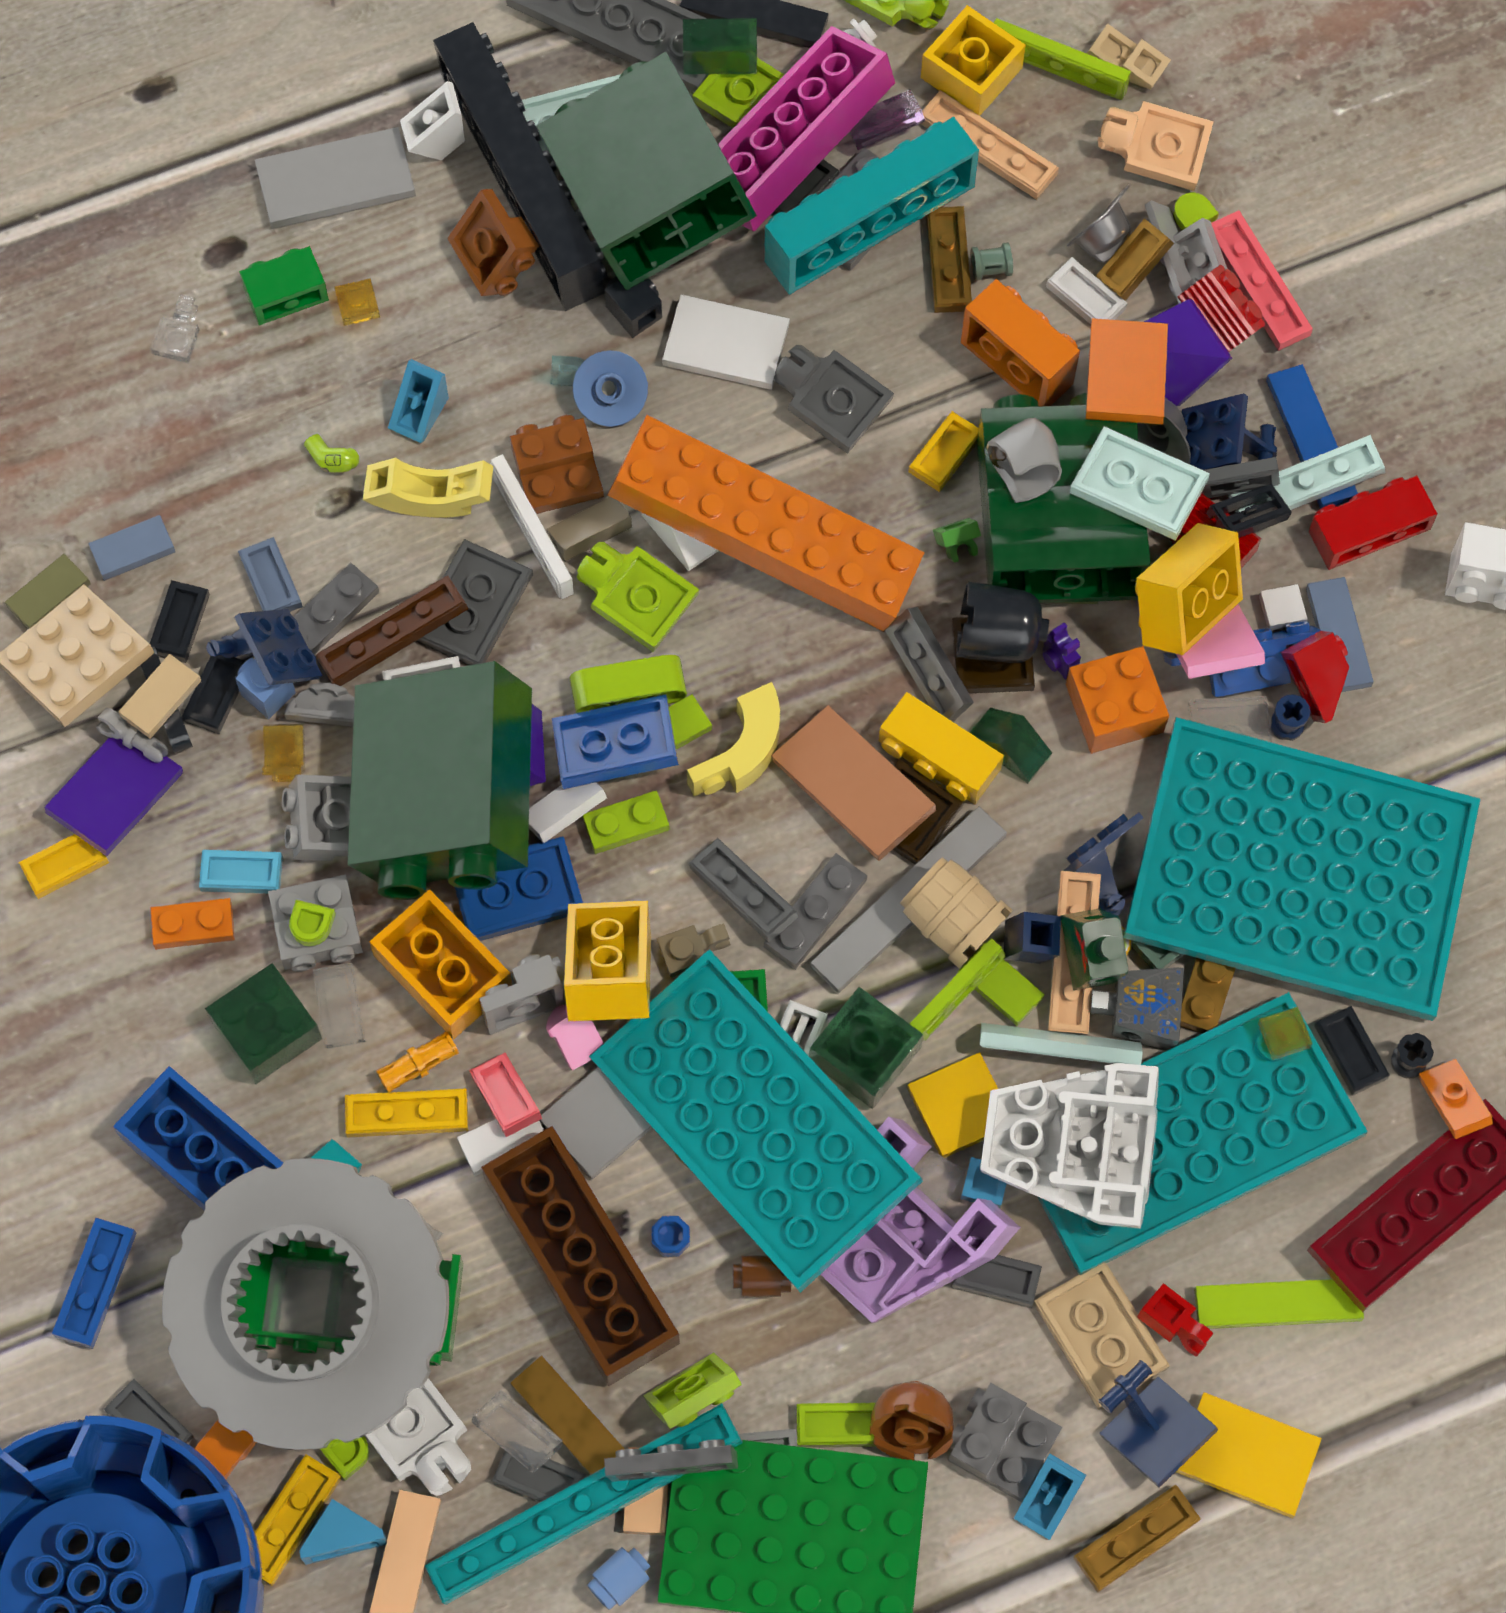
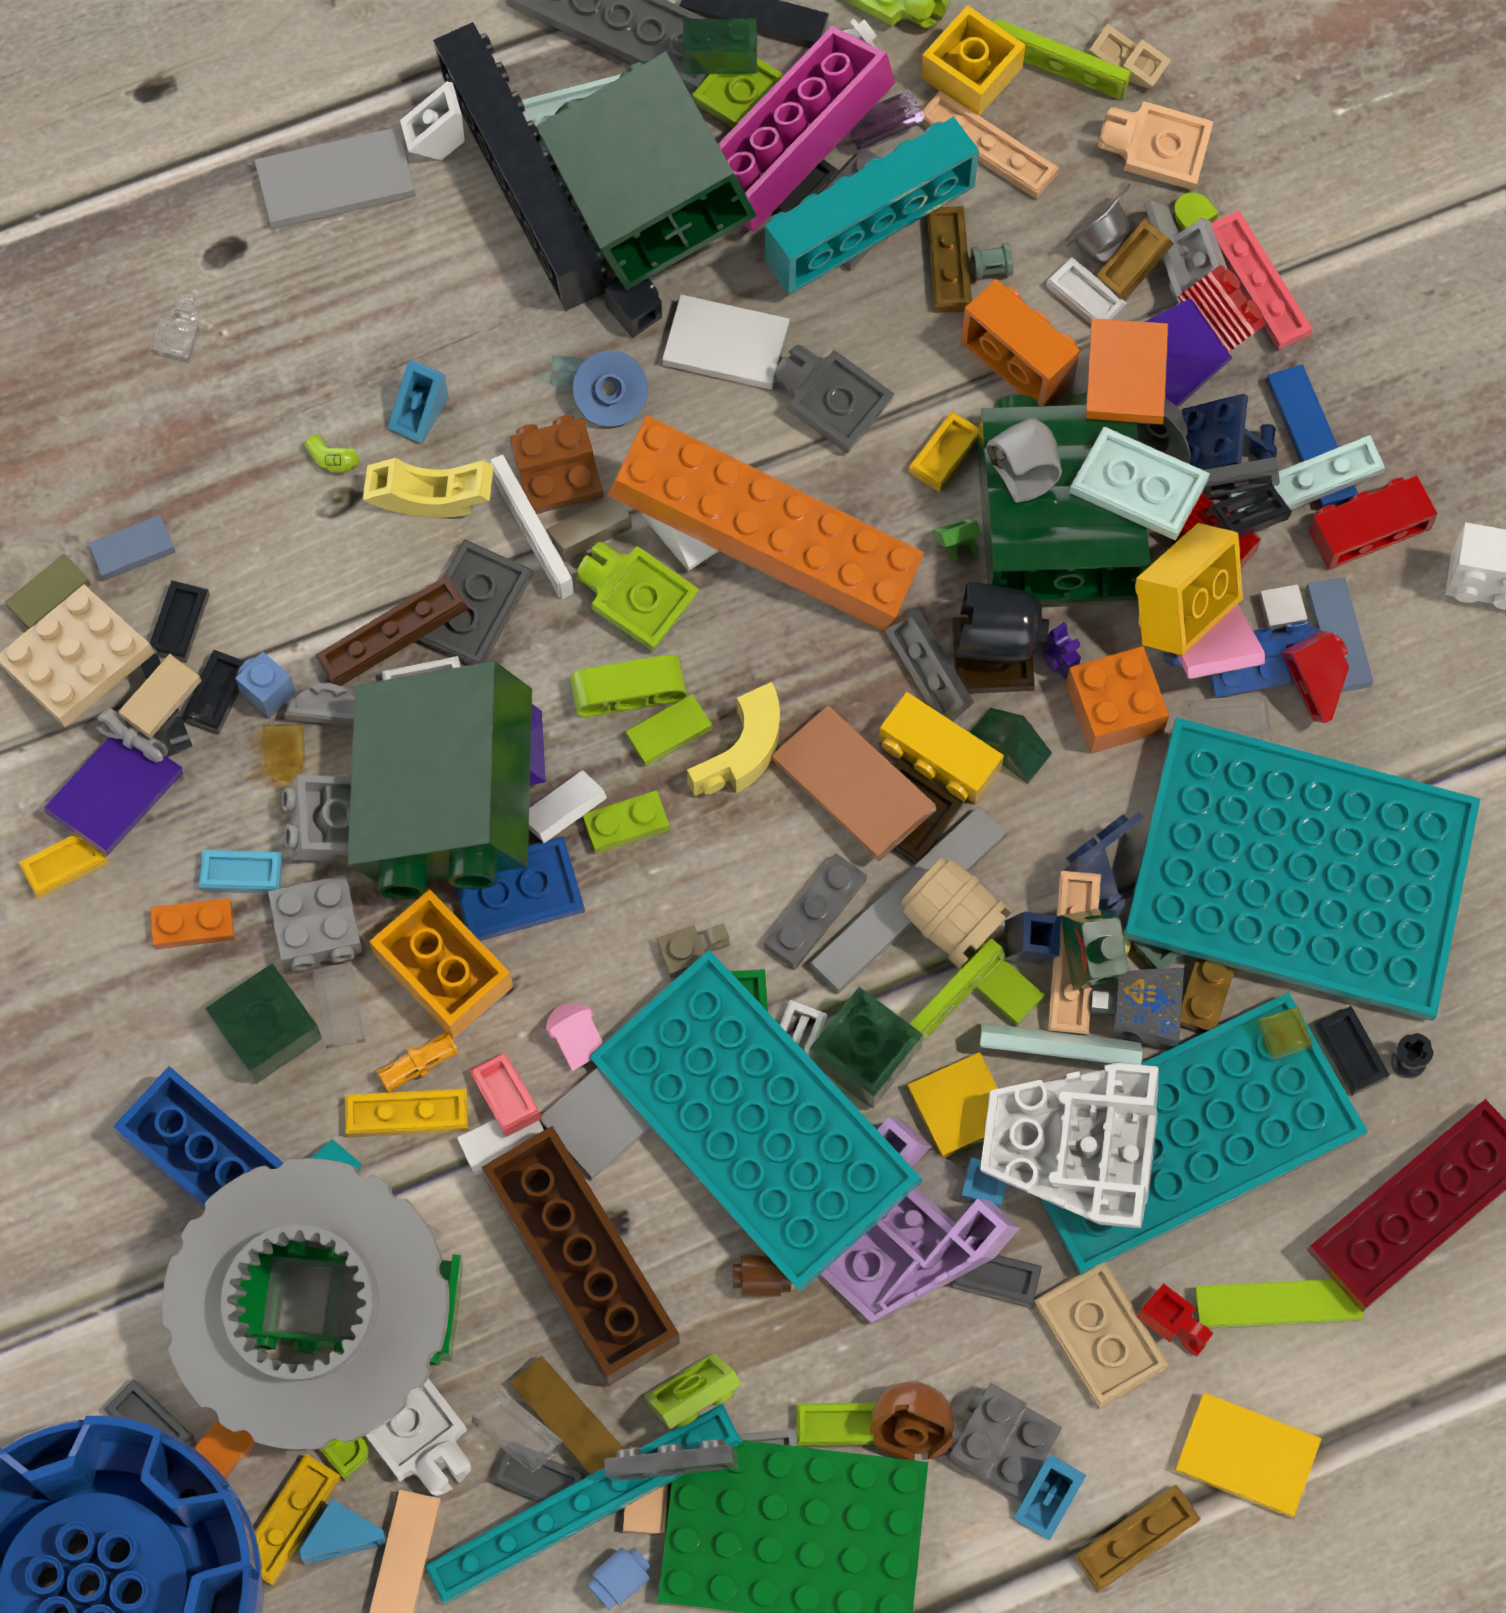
(94, 1283): blue plate -> none
(270, 576): sand blue tile -> none
(275, 643): dark blue plate -> none
(284, 285): green brick -> none
(311, 923): lime tile -> none
(335, 606): flat silver plate -> none
(357, 302): clear yellow plate -> none
(492, 245): dark orange plate -> none
(535, 991): light grey plate -> none
(608, 961): yellow brick -> none
(614, 741): blue tile -> none
(670, 1236): blue tile -> none
(743, 890): dark grey tile -> none
(1156, 1427): dark blue plate -> none
(1290, 706): dark blue bush -> none
(1455, 1098): orange plate -> none

